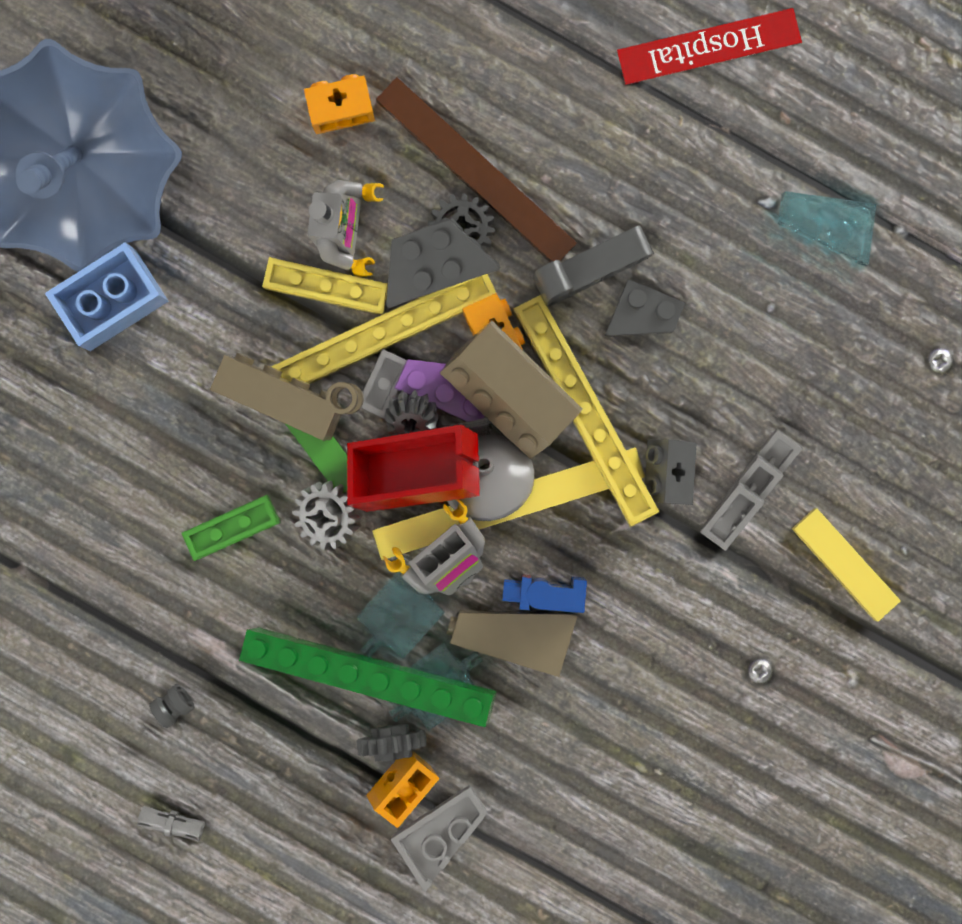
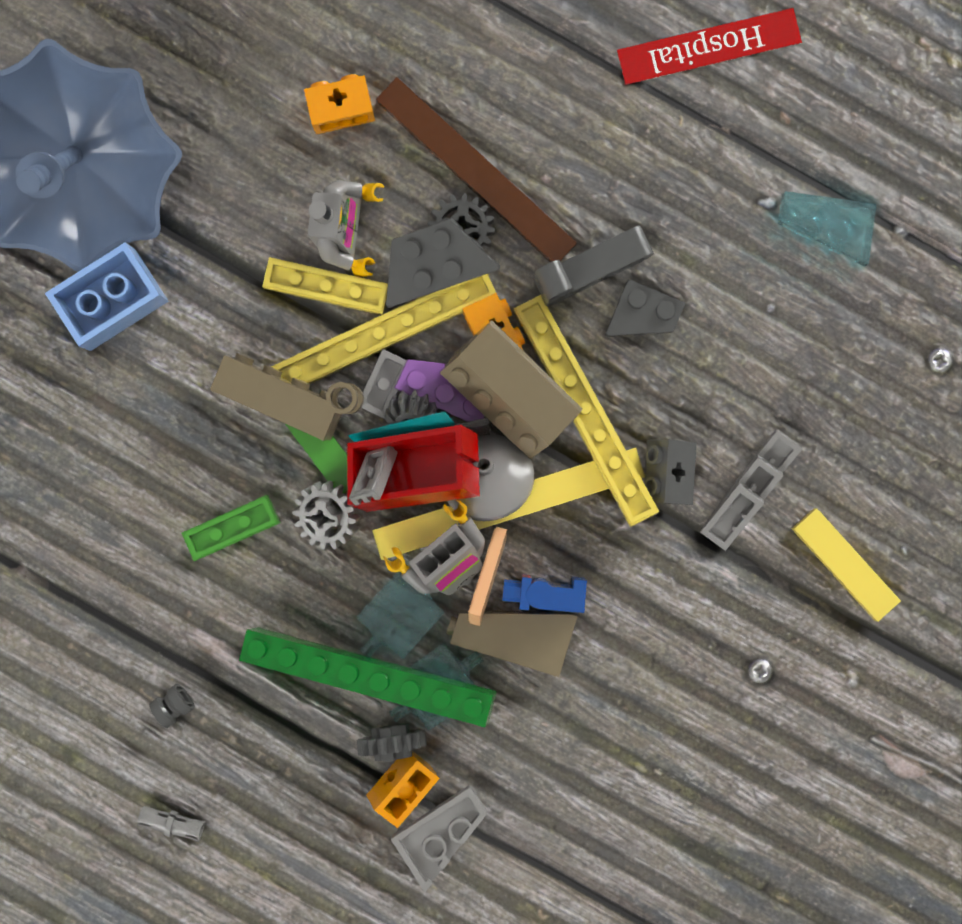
(373, 475): none -> light grey tile
(423, 423): none -> teal sticker
(487, 576): none -> light nougat tile

